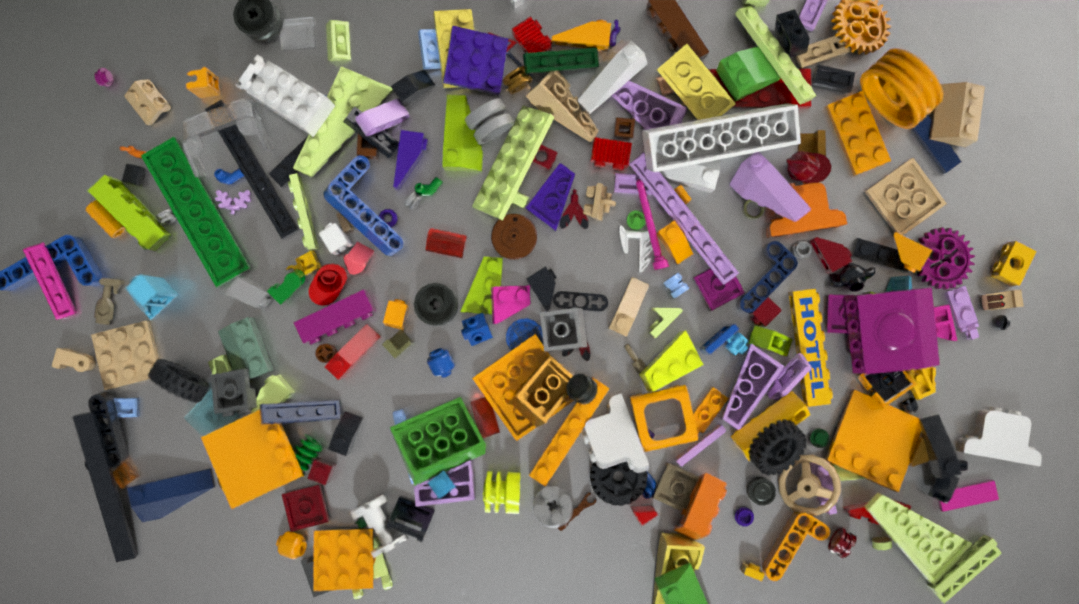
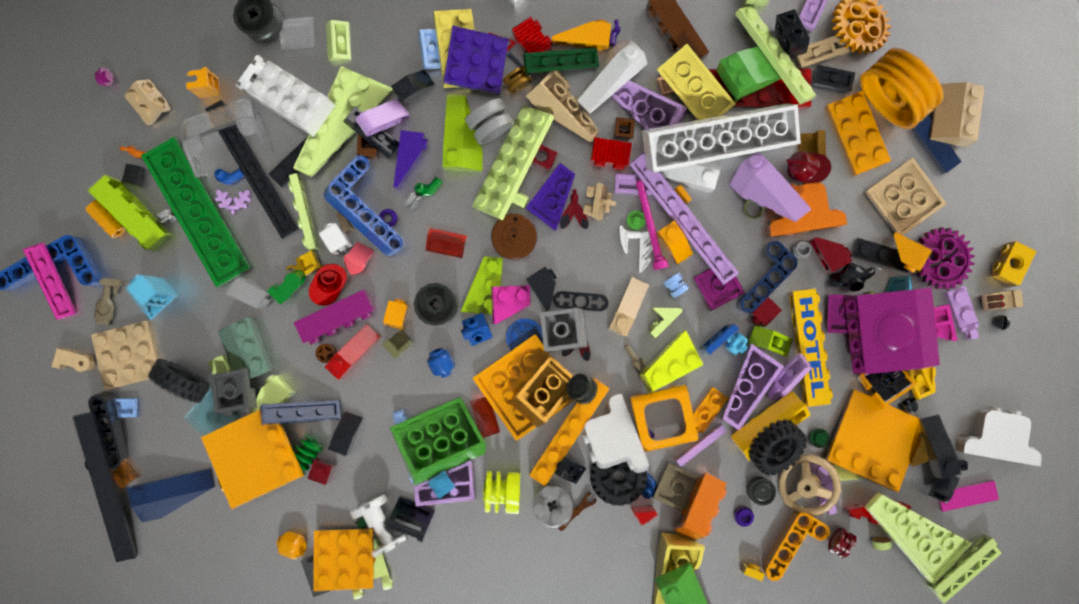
(305, 507): dark red plate -> none
(570, 470): none -> black plate

